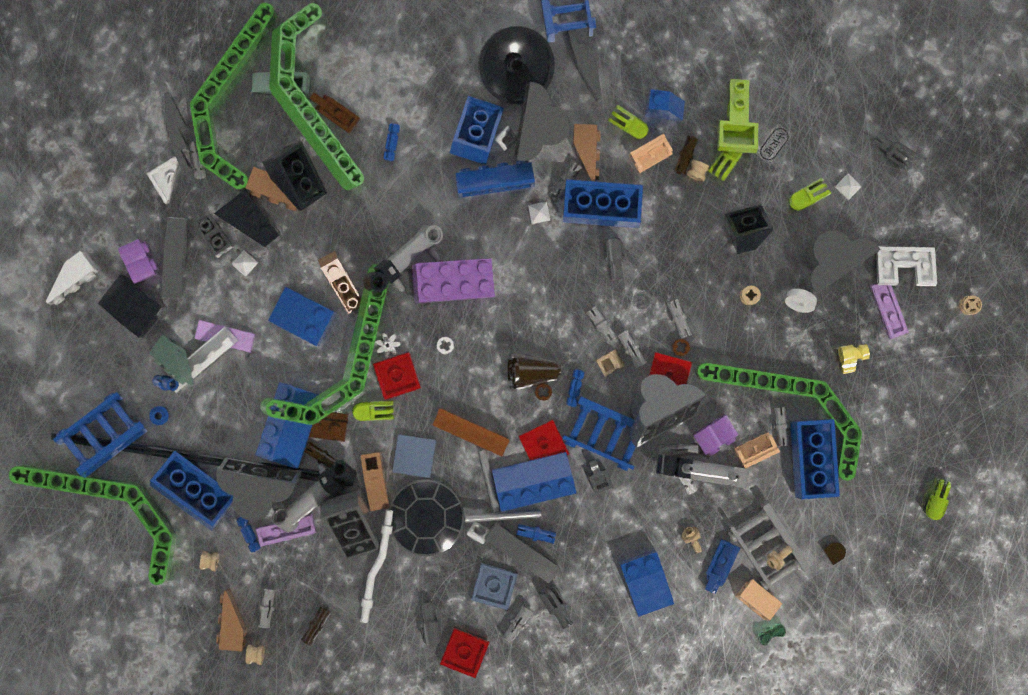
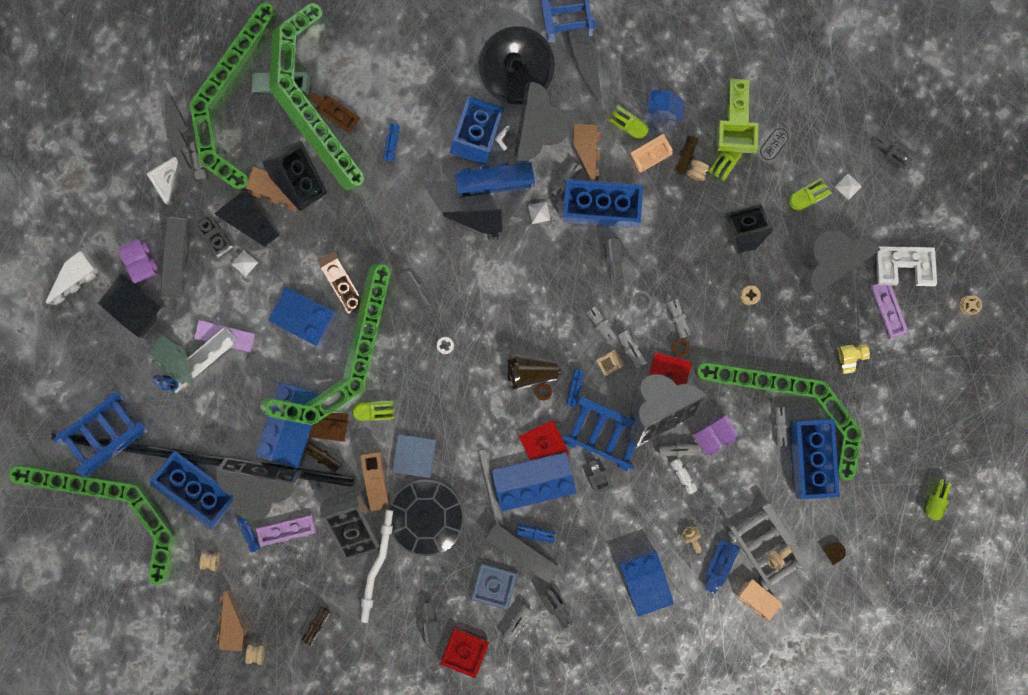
(165, 415): blue plate -> none
(266, 607): light grey pin -> none
(329, 484): light grey piece -> none
(390, 270): light grey piece -> none
(392, 344): white plant -> none
(396, 375): red plate -> none
(453, 280): medium lavender brick -> none
(471, 432): dark orange fence -> none
(478, 532): white slope -> none
(482, 222): none -> black slope
(502, 516): light grey bar -> none
(702, 471): light grey piece -> none
(756, 450): light nougat hinge -> none
(777, 631): clear green piece -> none
(801, 300): white piece -> none

